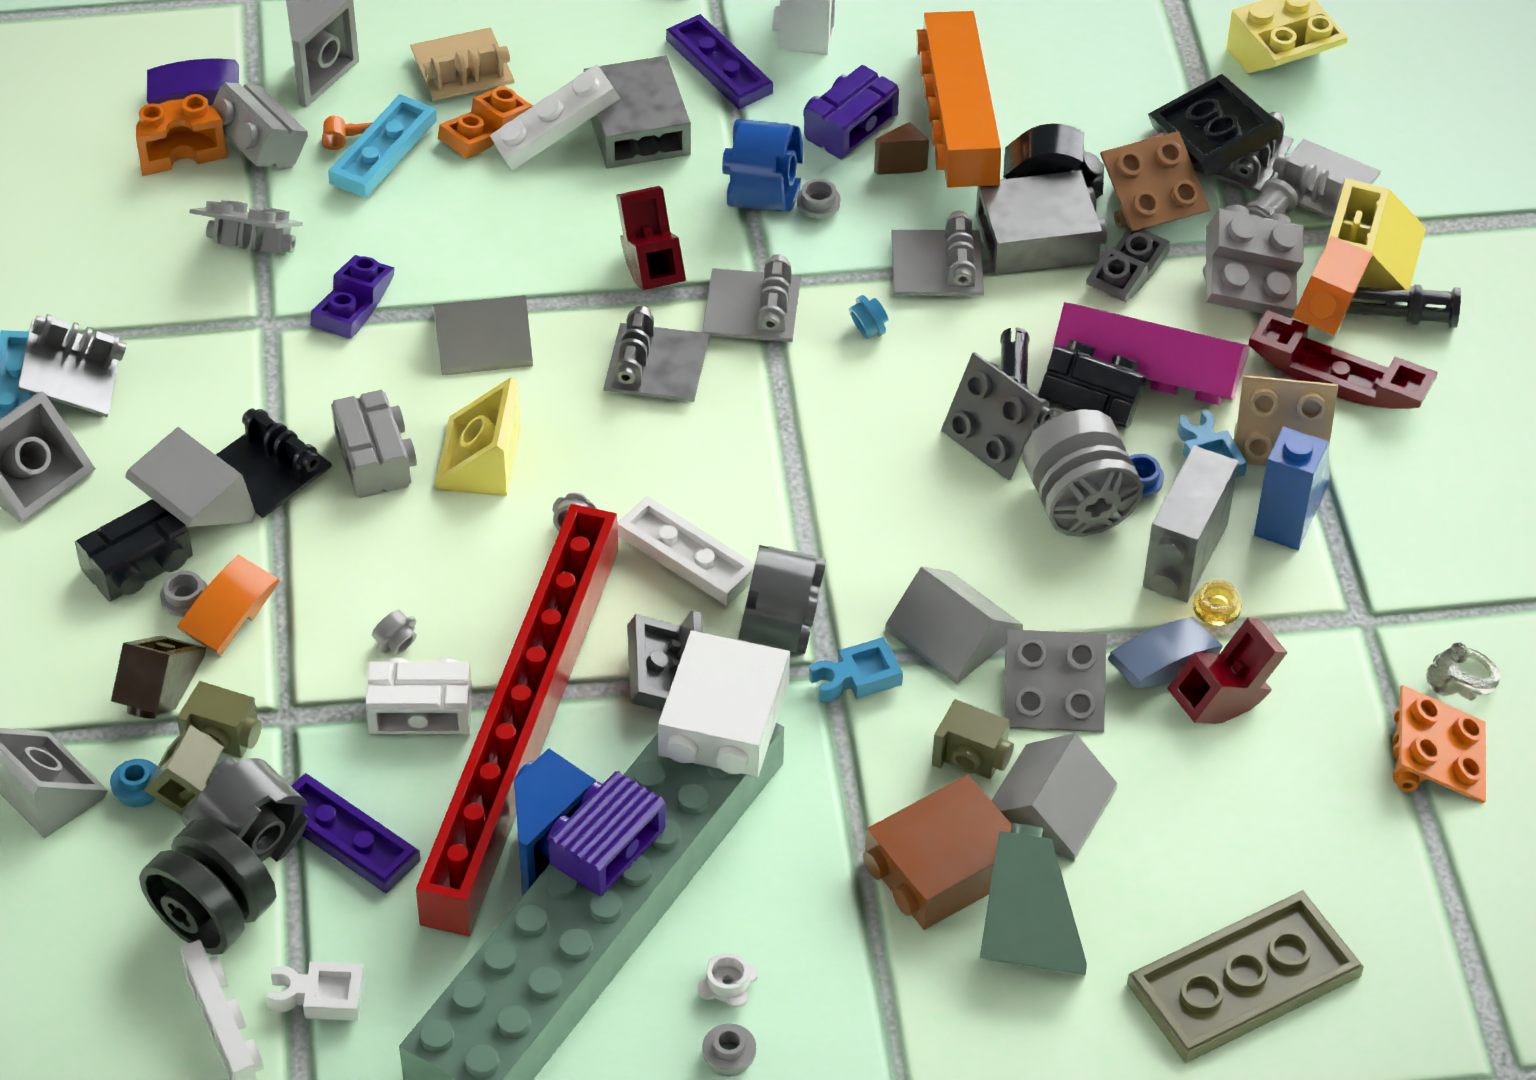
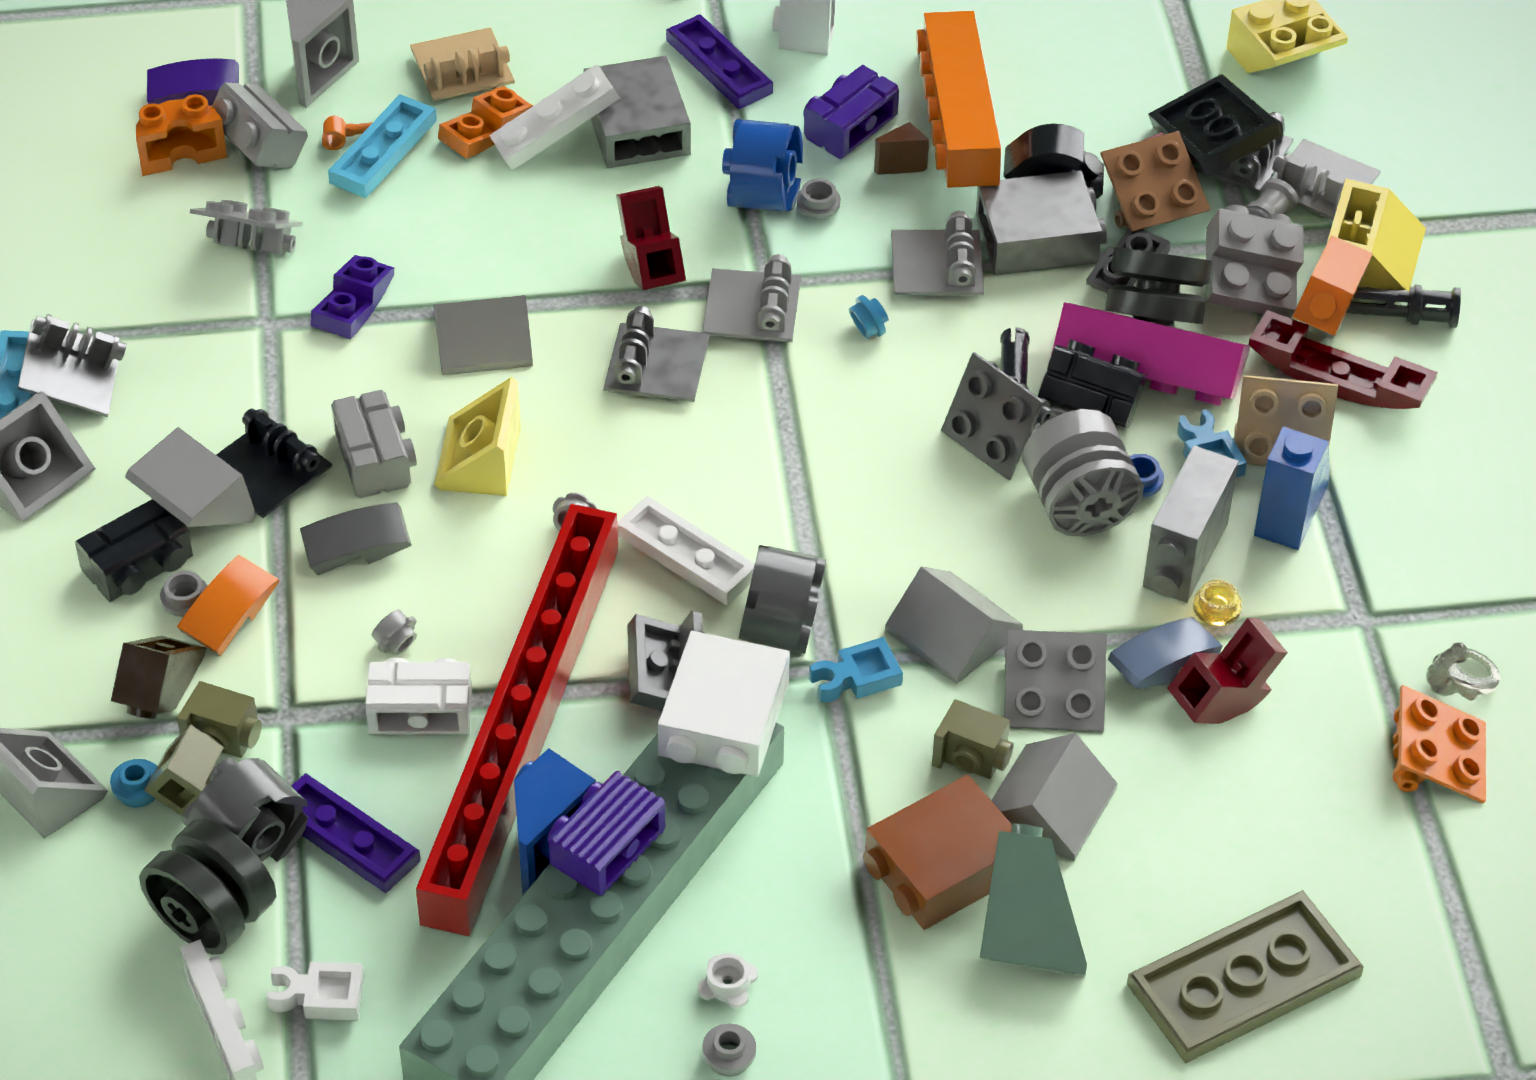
(362, 532): none -> dark grey slope
(1158, 286): none -> pearl dark grey wheel

